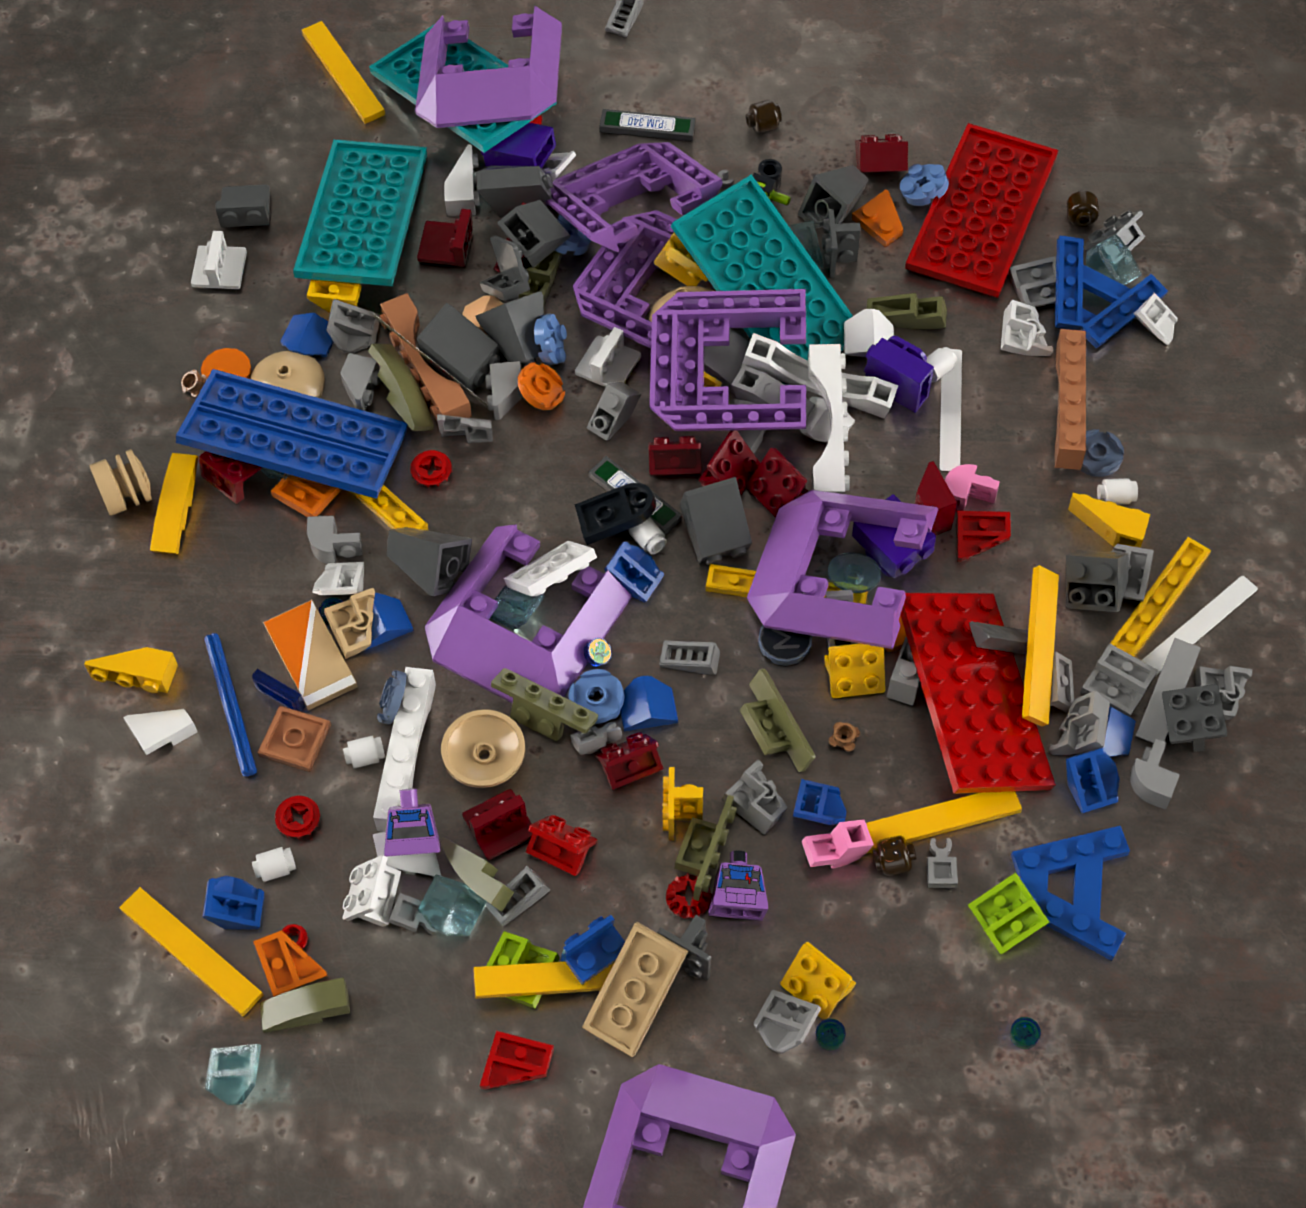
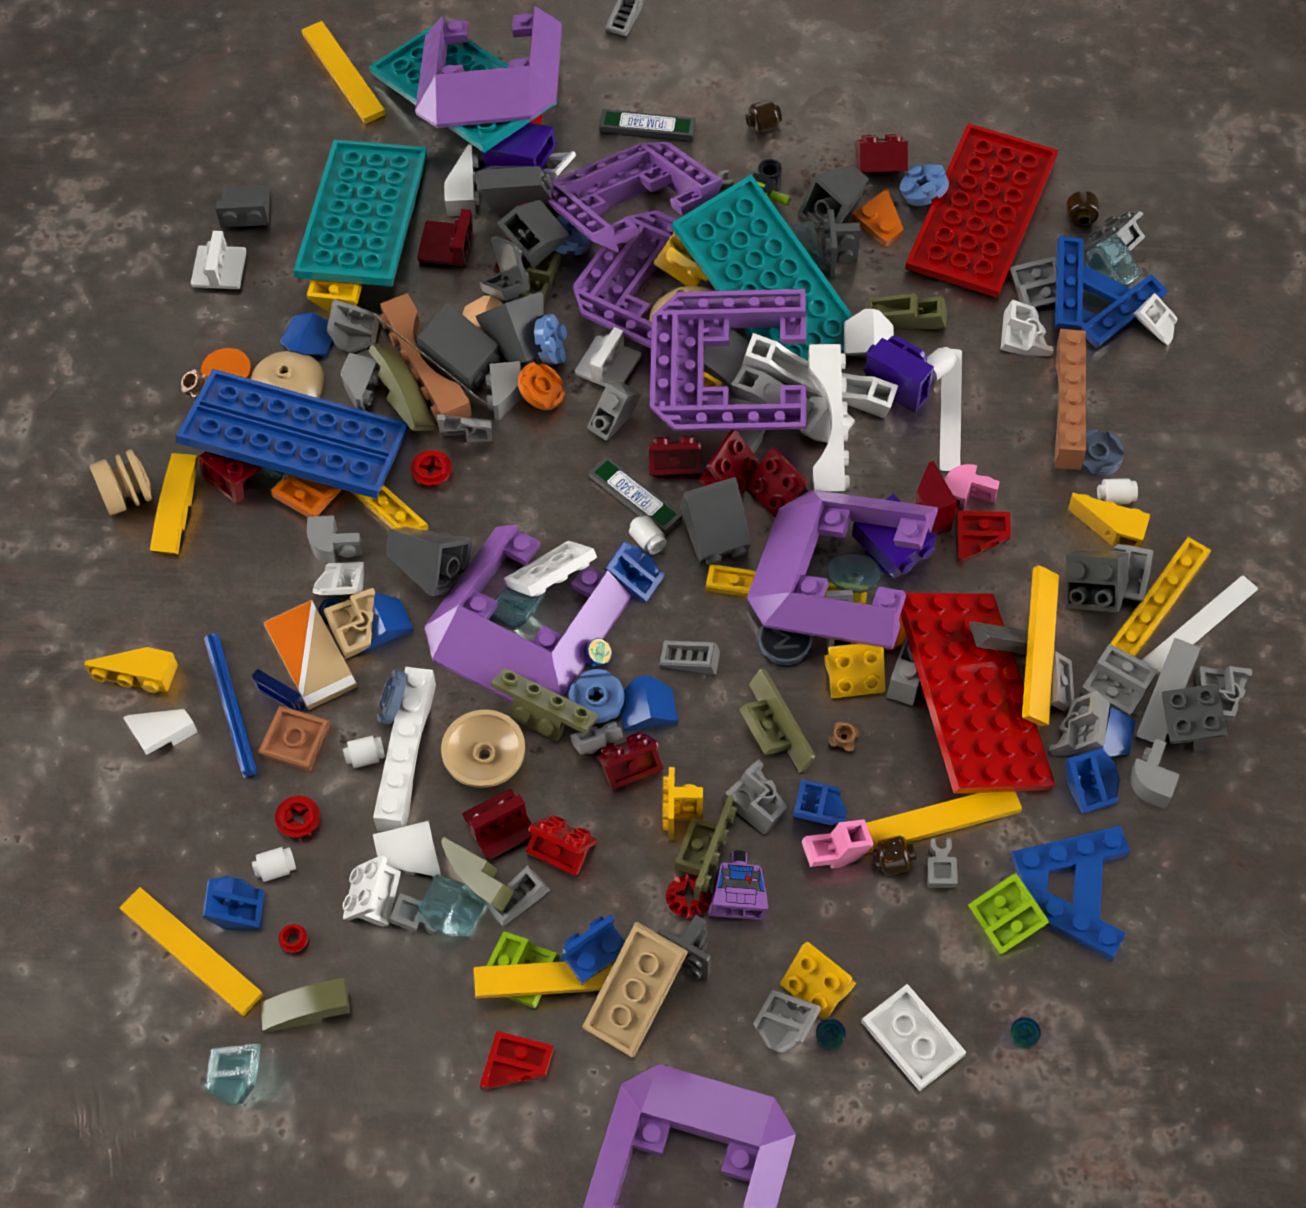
(286, 963): orange wing -> none
(411, 827): medium lavender torso -> none
(615, 511): black tile -> none
(913, 1037): none -> white plate

